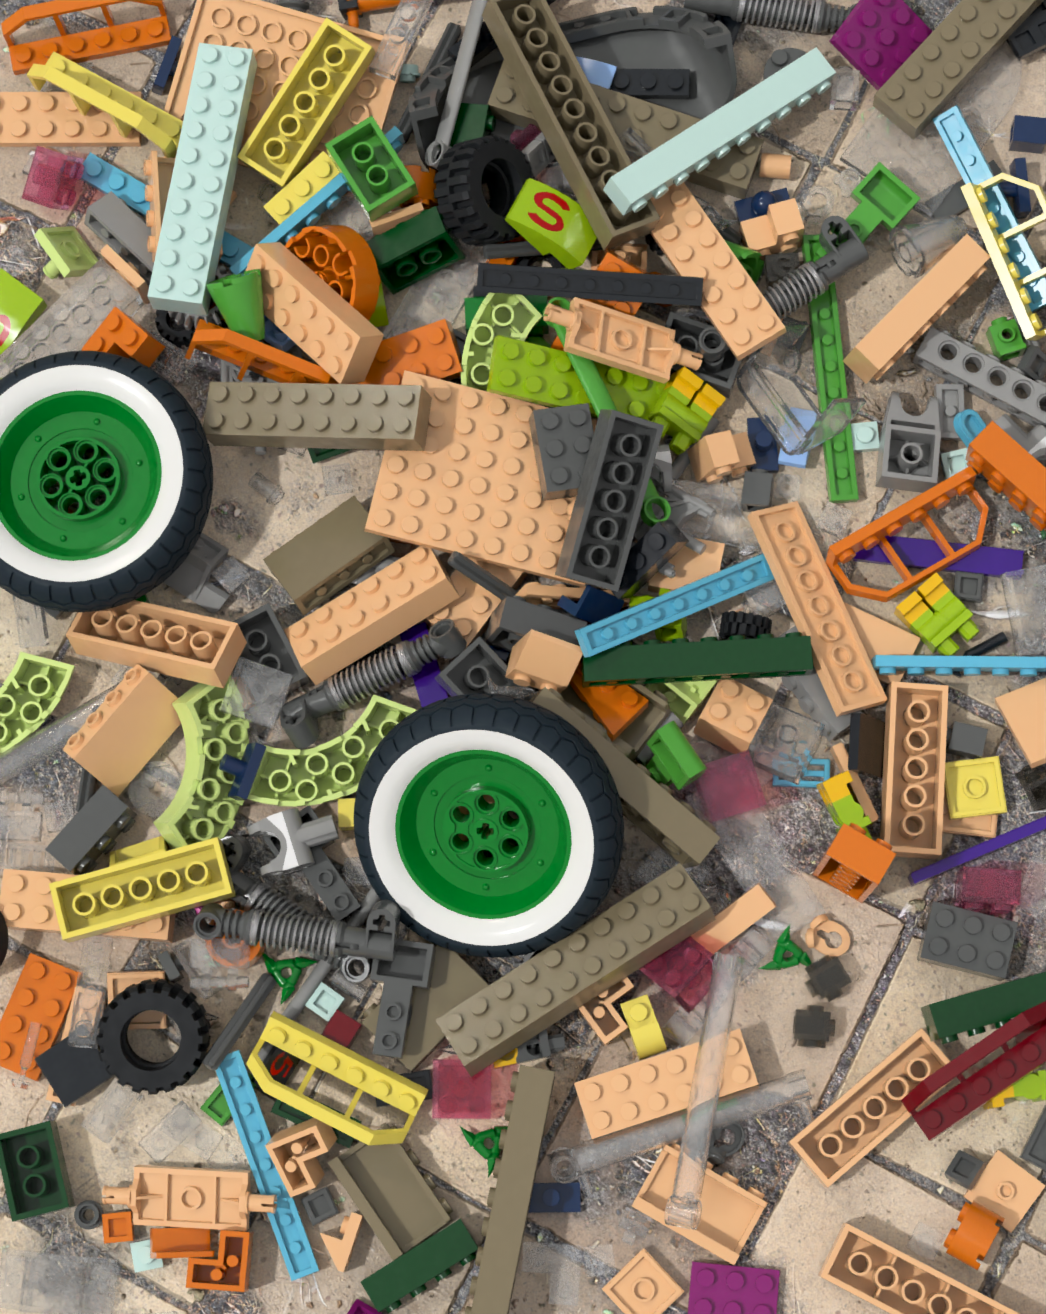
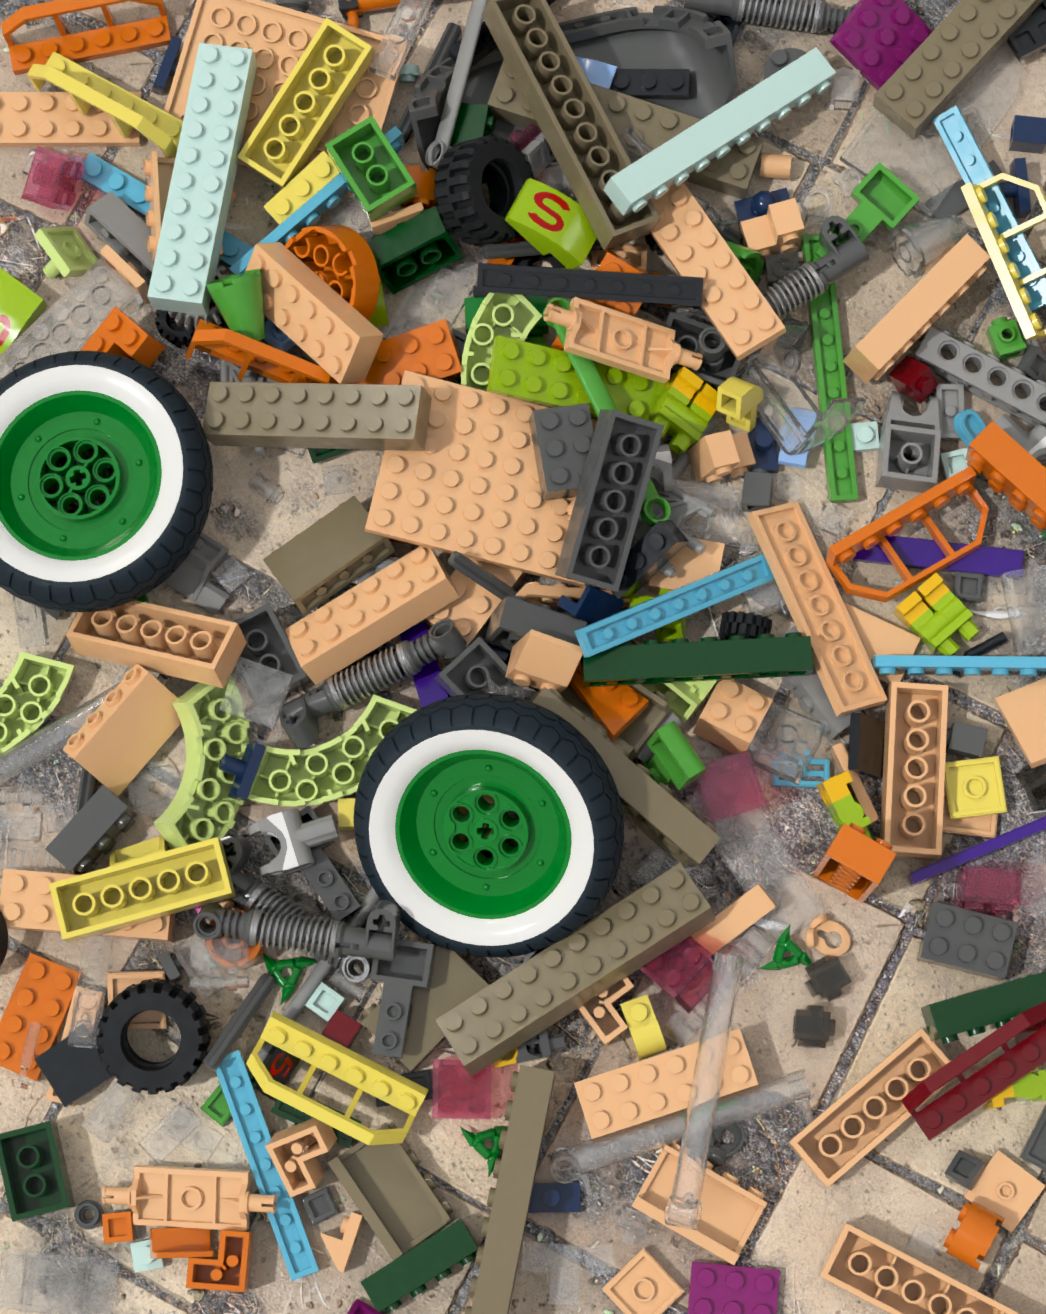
(355, 873): clear tile -> none
(739, 402): none -> light yellow brick
(913, 379): none -> dark red brick

